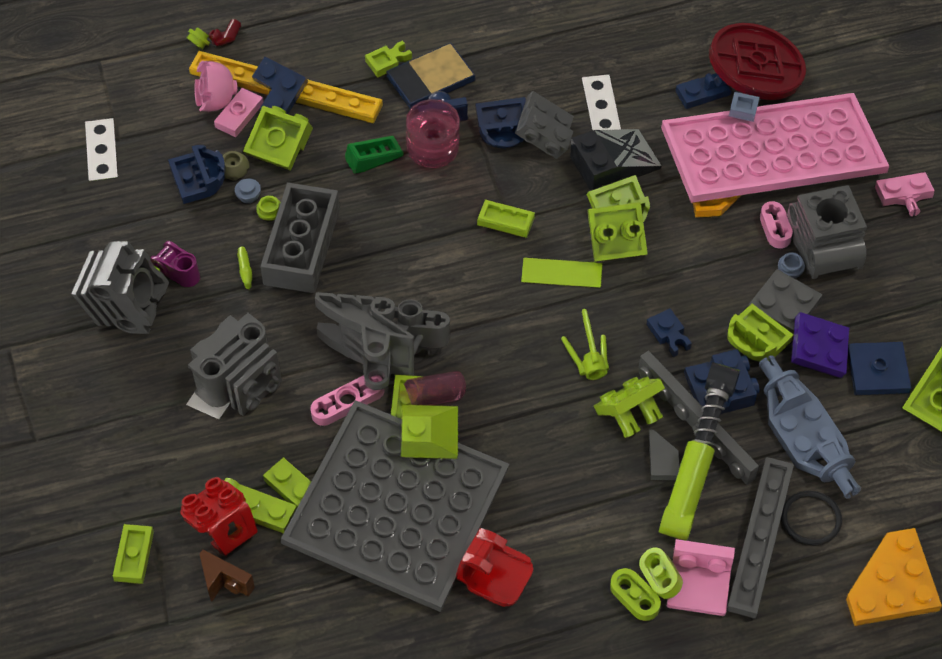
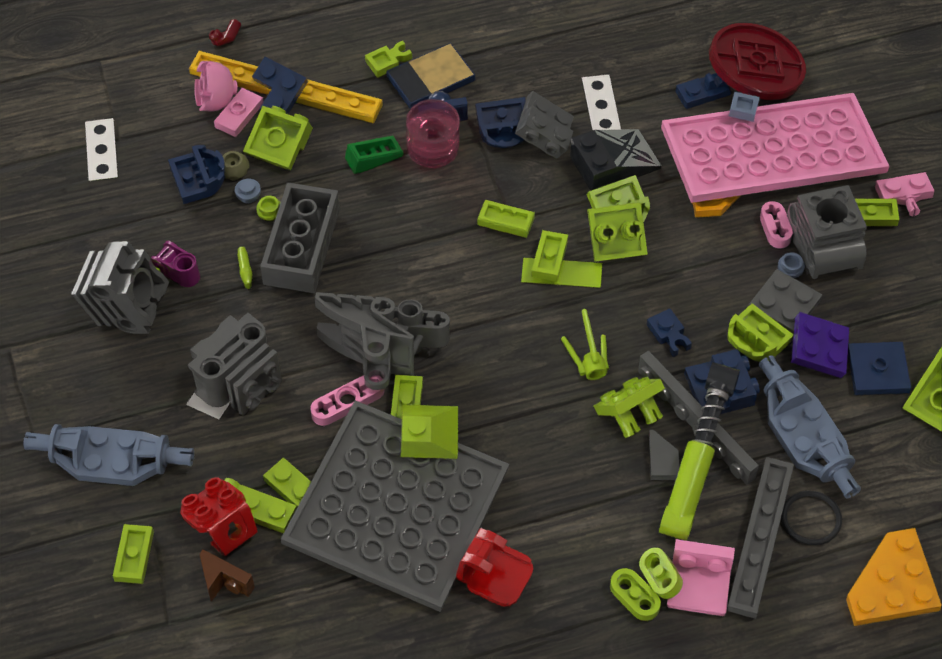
(108, 453): none -> sand blue plate
(198, 37): lime plate -> none
(436, 388): clear pink brick -> none
(549, 256): none -> lime plate
(879, 211): none -> lime plate

